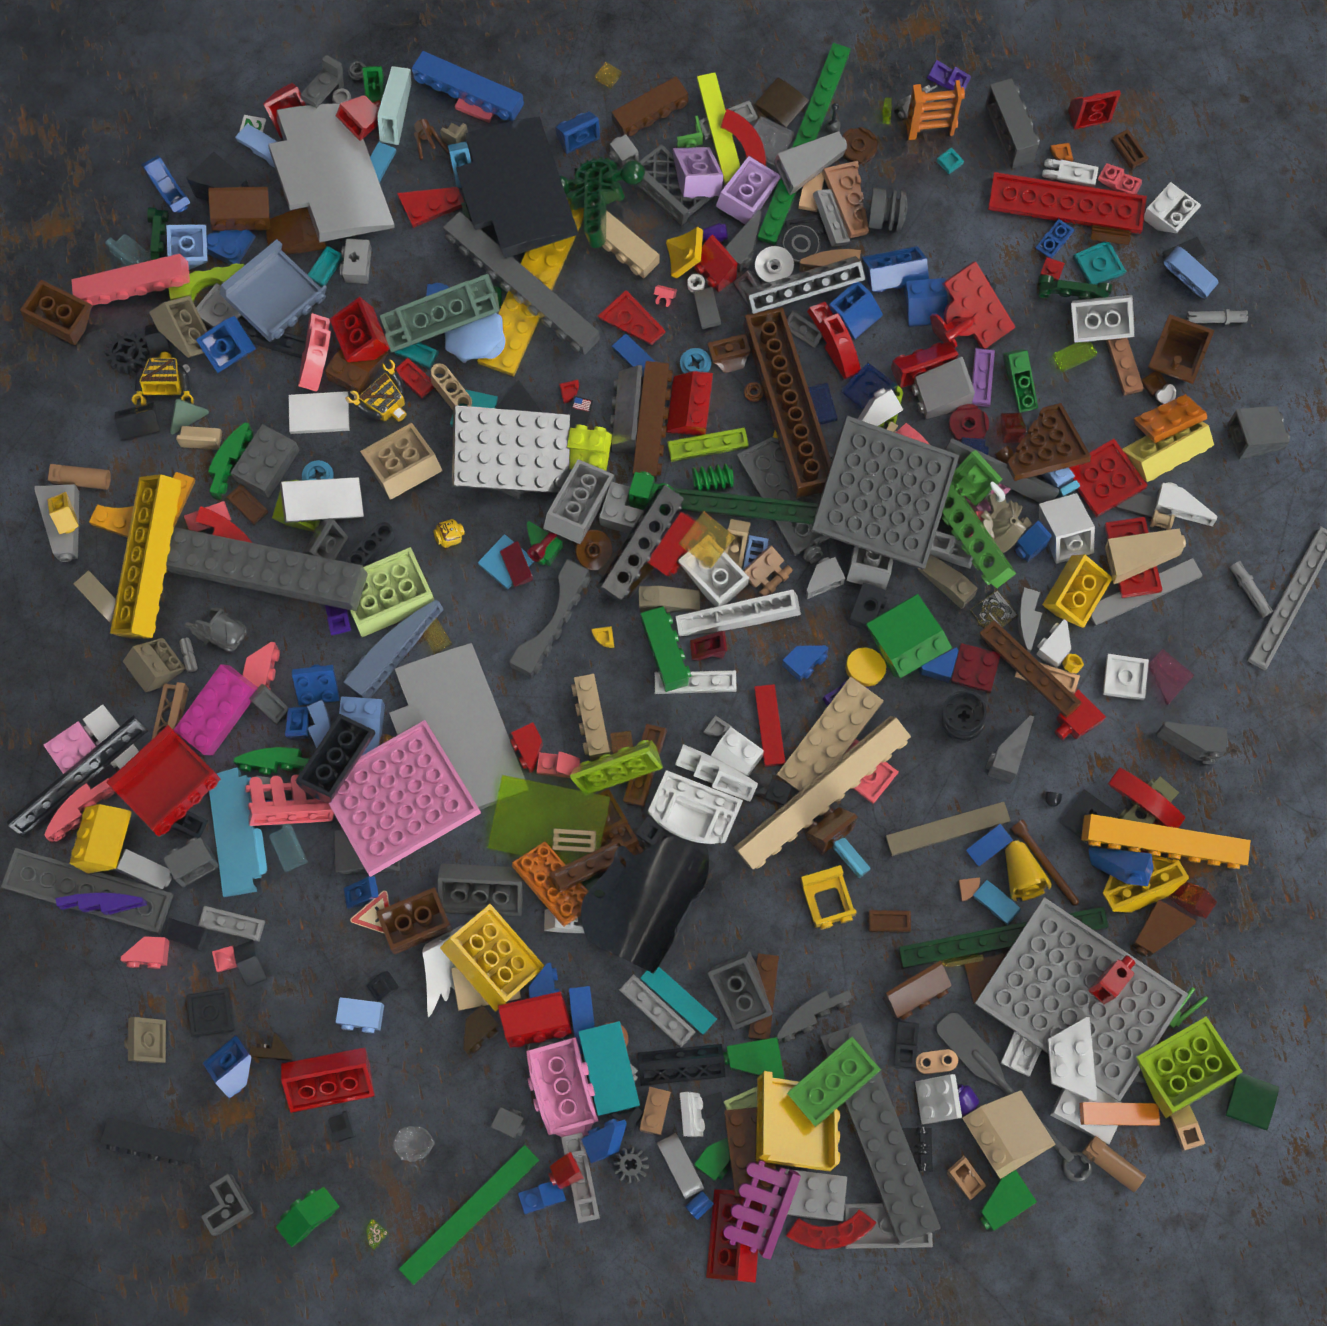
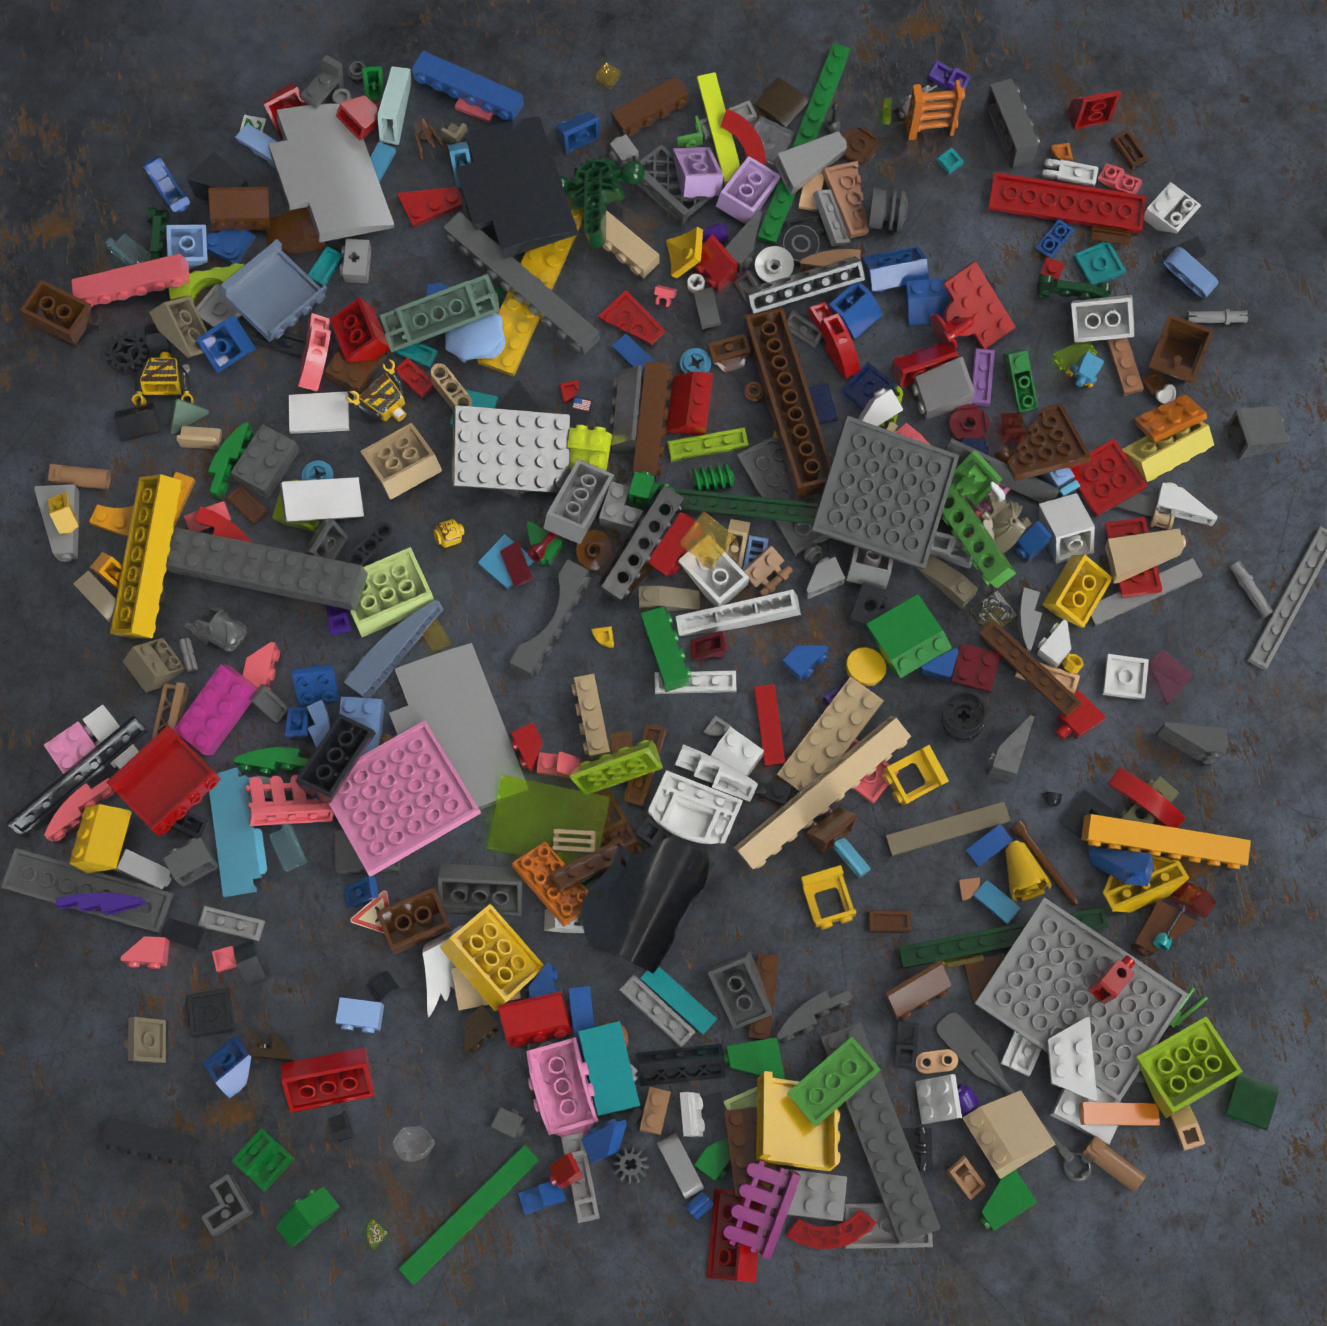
(108, 569): none -> light orange slope
(263, 1159): none -> green slope
(928, 768): none -> yellow window
(1086, 369): none -> dark azure piece
(1163, 940): none -> hinge

